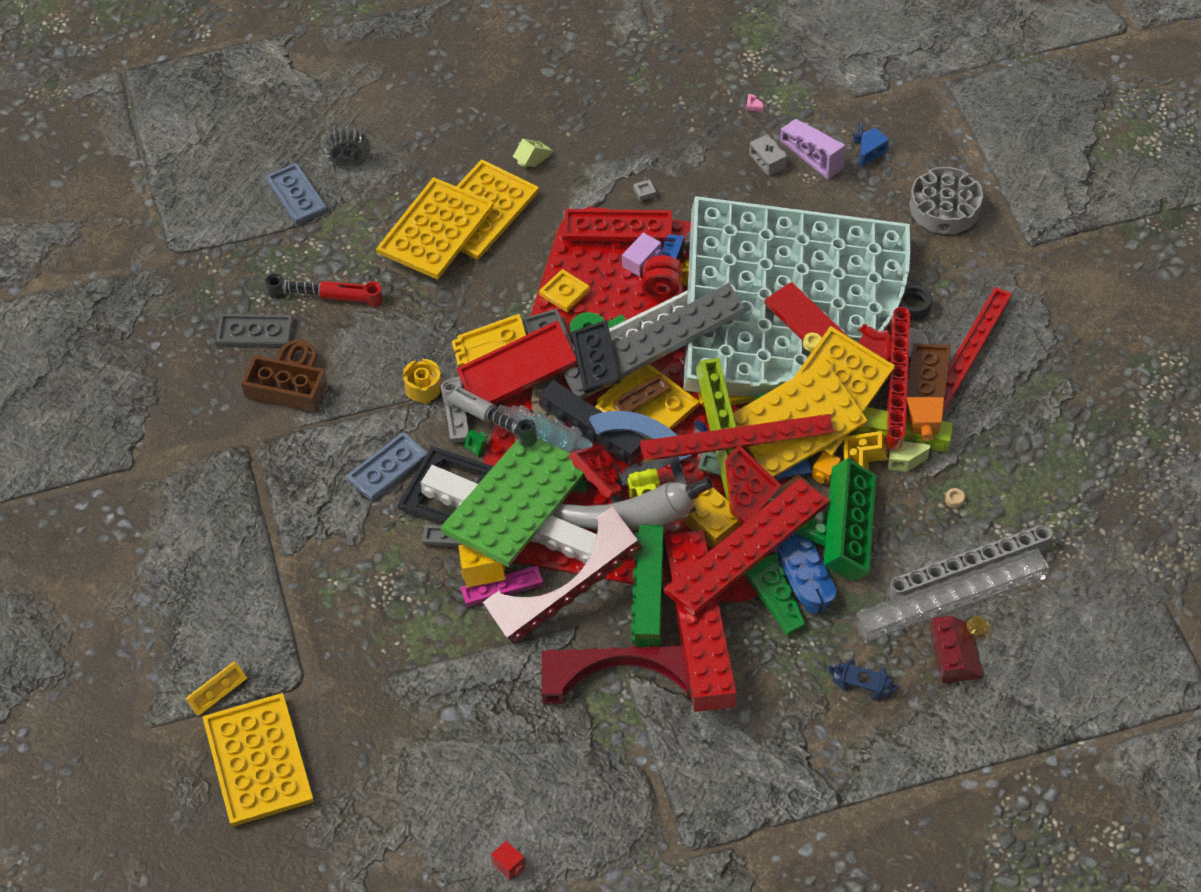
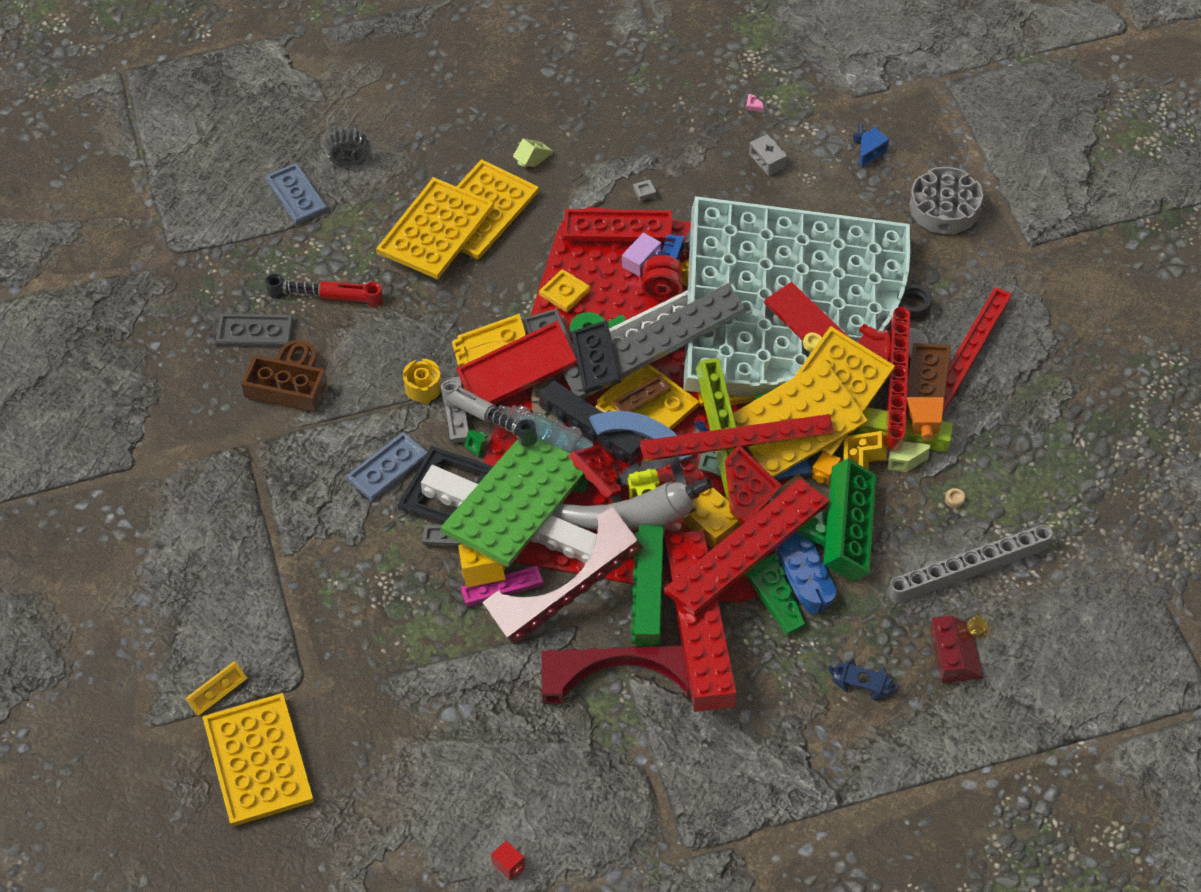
(814, 147): lavender wedge -> none
(951, 595): clear brick -> none

